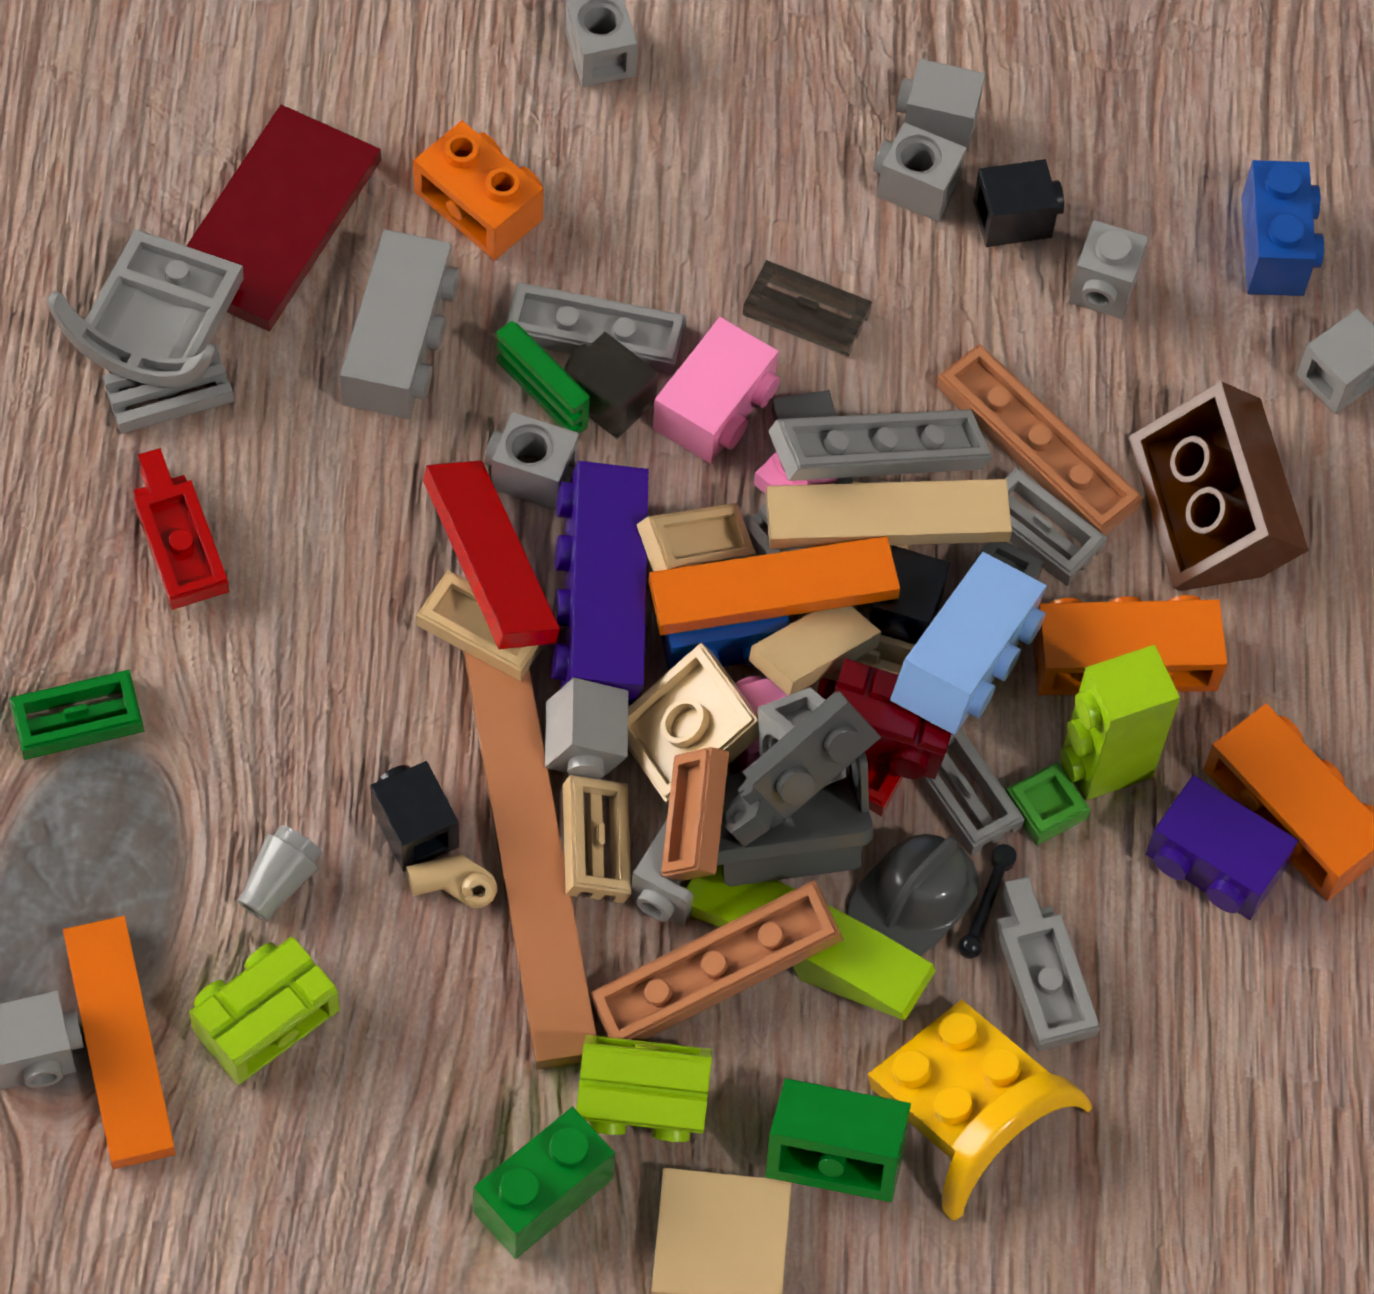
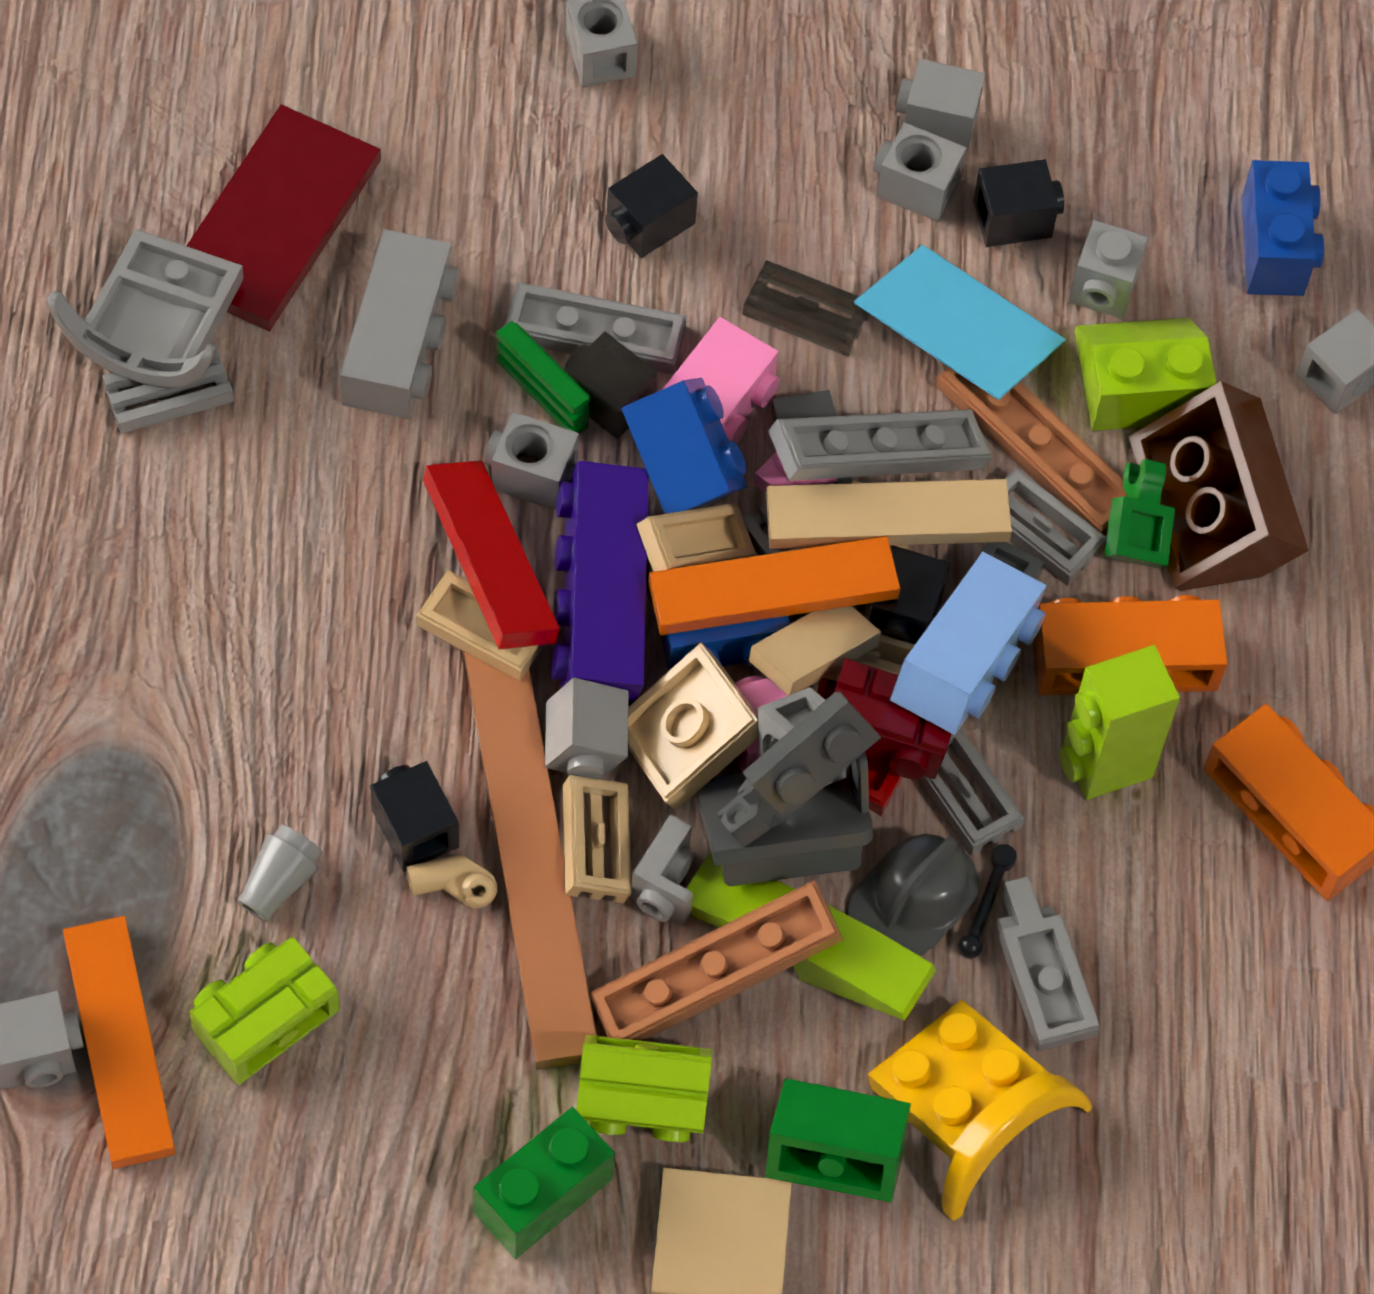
(79, 734): green tile -> none
(177, 534): red hinge -> none
(479, 189): orange brick -> none
(651, 206): none -> black brick
(686, 446): none -> blue brick
(695, 814): nougat tile -> none
(960, 322): none -> medium azure piece
(1048, 803): bright green tile -> none
(1138, 523): none -> green plate
(1141, 369): none -> lime slope
(1220, 848): dark purple brick -> none

